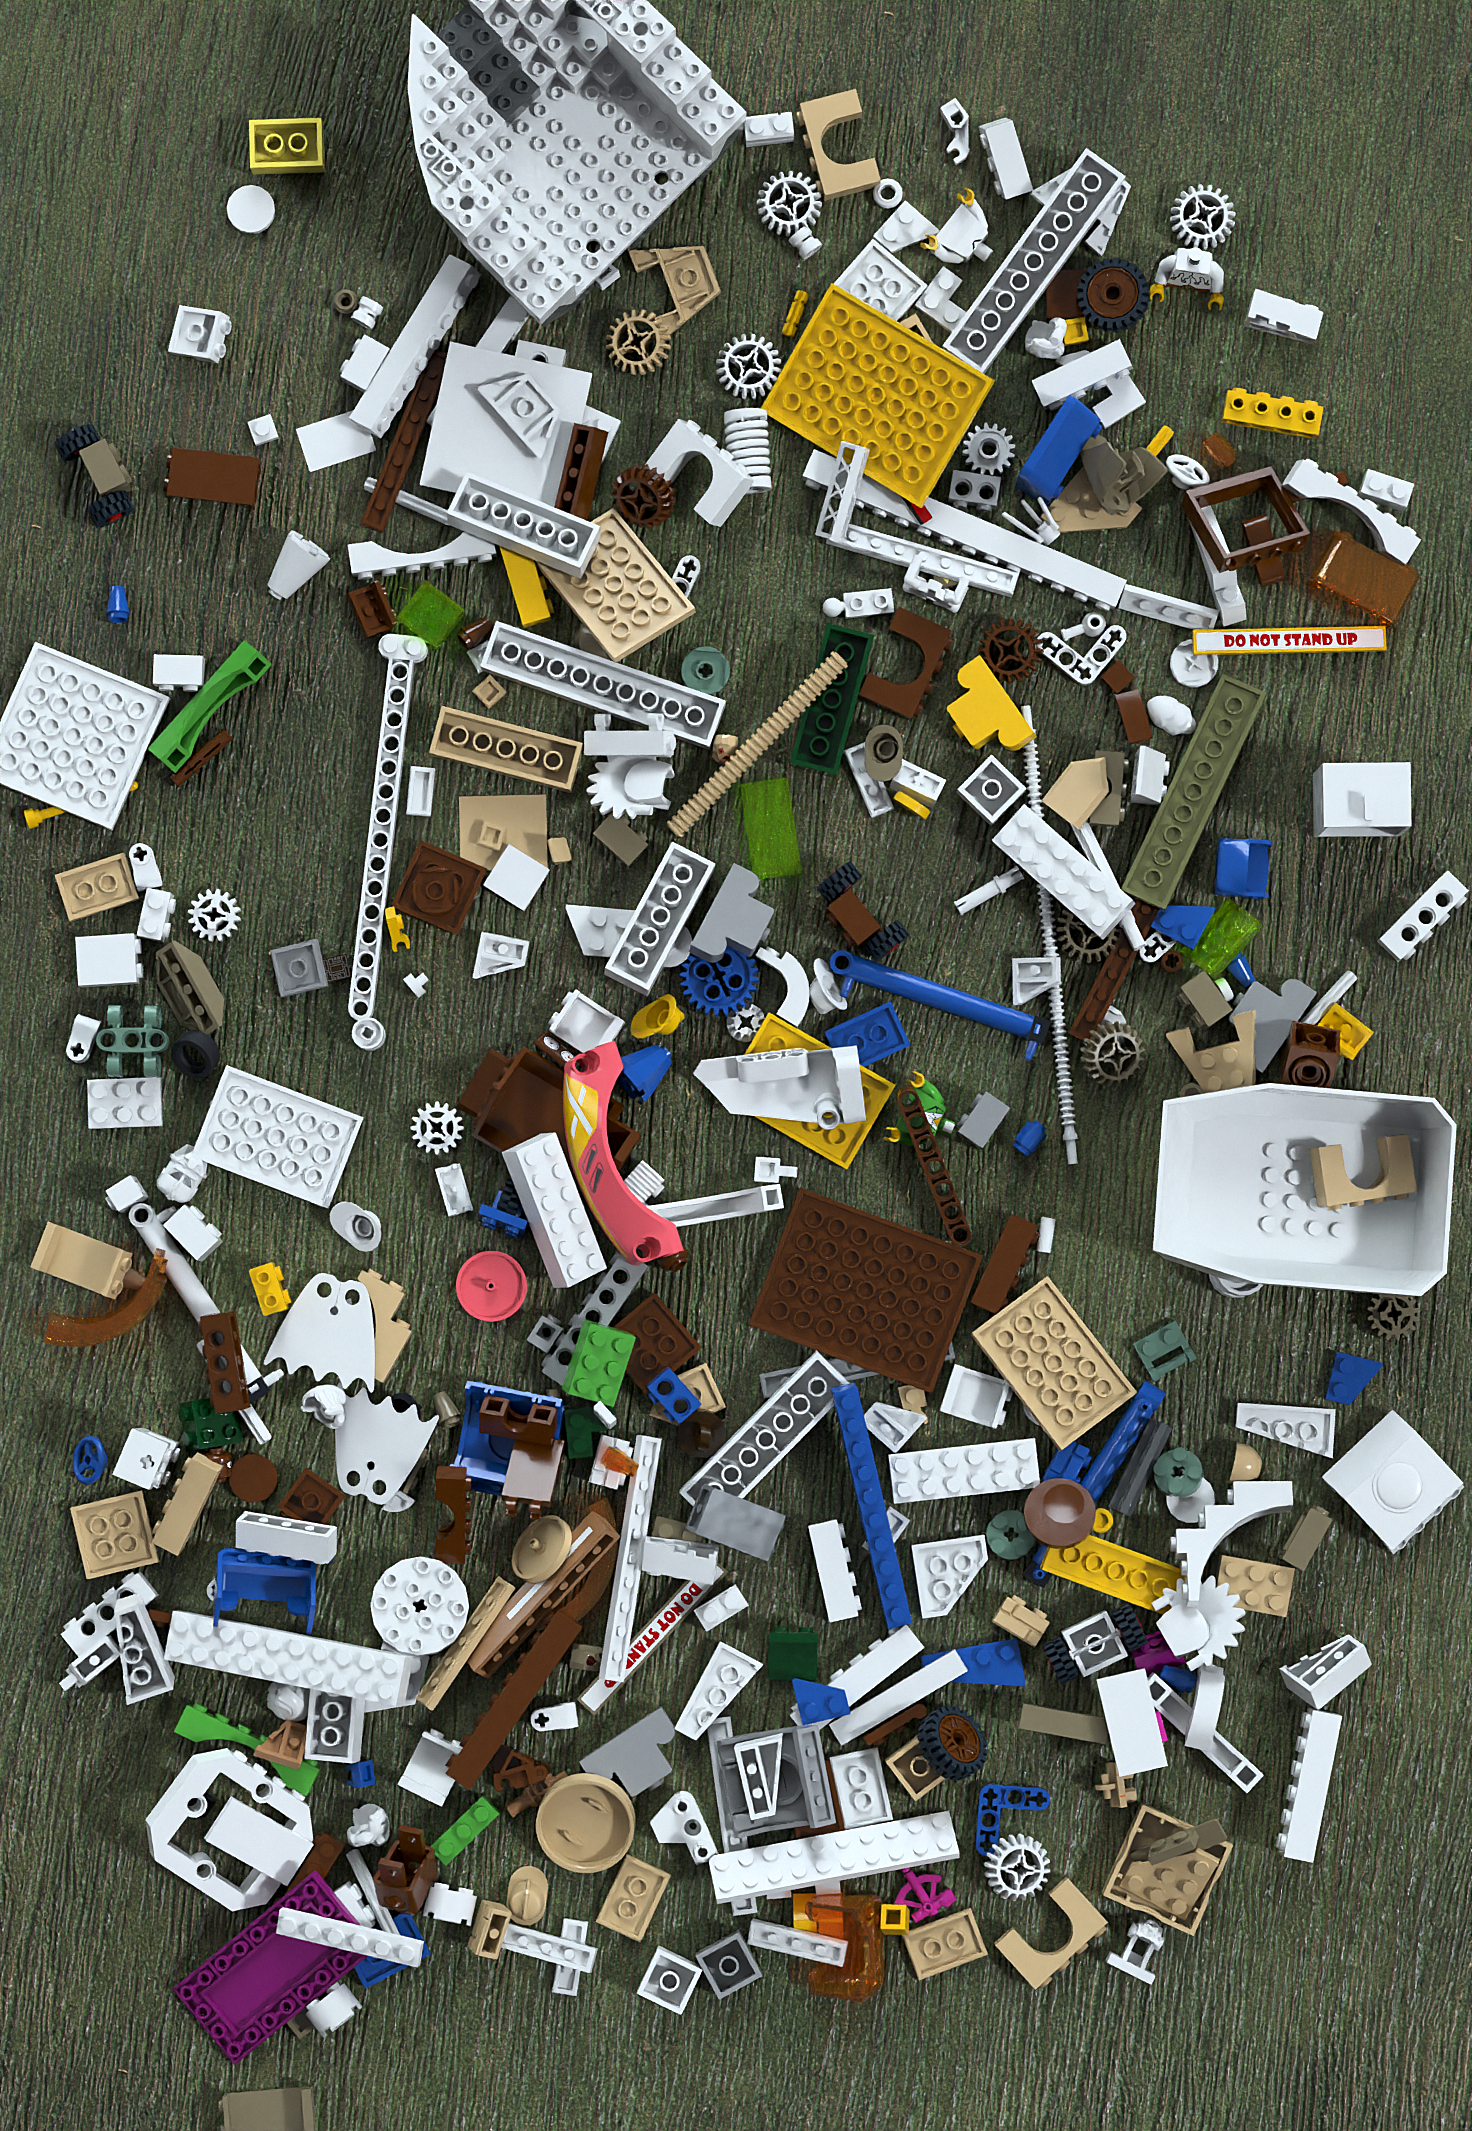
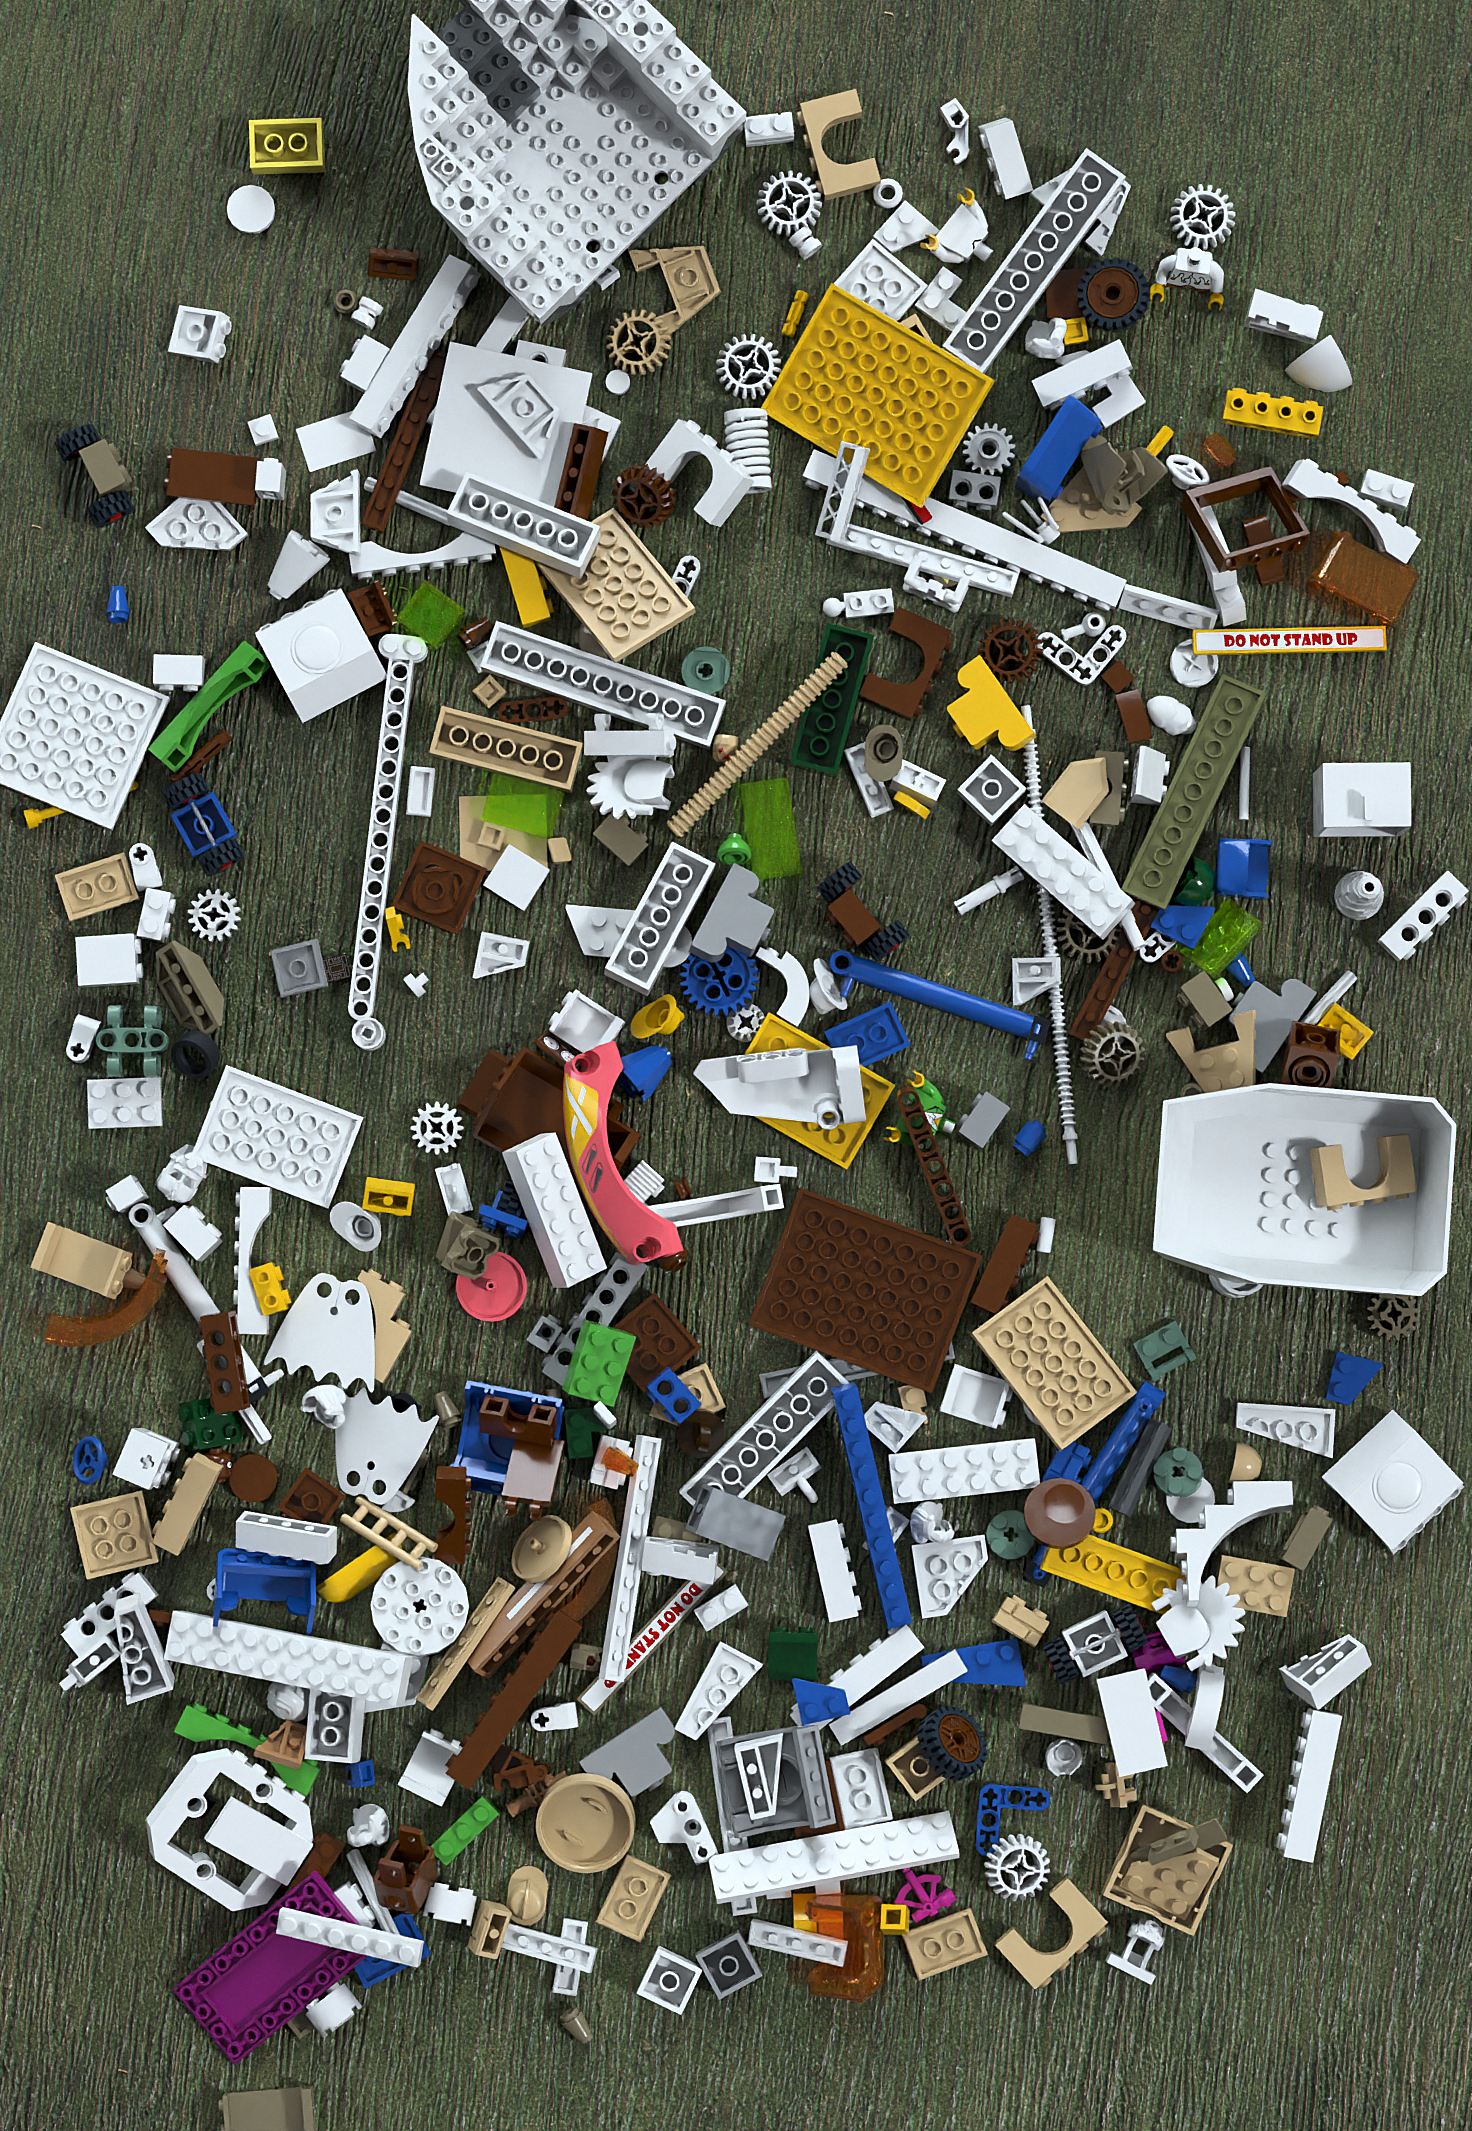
(196, 526): none -> white plate
(203, 824): none -> brick
(254, 1209): none -> white arch
(270, 479): none -> white brick
(321, 654): none -> white panel
(337, 514): none -> white wing
(357, 1574): none -> yellow brick
(388, 1196): none -> yellow brick
(393, 264): none -> reddish brown slope
(393, 1545): none -> tan bar
(466, 1246): none -> dark tan piece
(522, 806): none -> clear neon green plate
(550, 703): none -> reddish brown beam
(576, 2024): none -> dark tan cone
(617, 382): none -> white tile
(683, 1188): none -> reddish brown bush
(734, 850): none -> bright green brick
(795, 1473): none -> white plate
(927, 1523): none -> white hair
(1063, 1756): none -> white hair
(1195, 884): none -> dark green cylinder
(1244, 783): none -> white bar
(1321, 368): none -> white brick
(1359, 895): none -> white cone

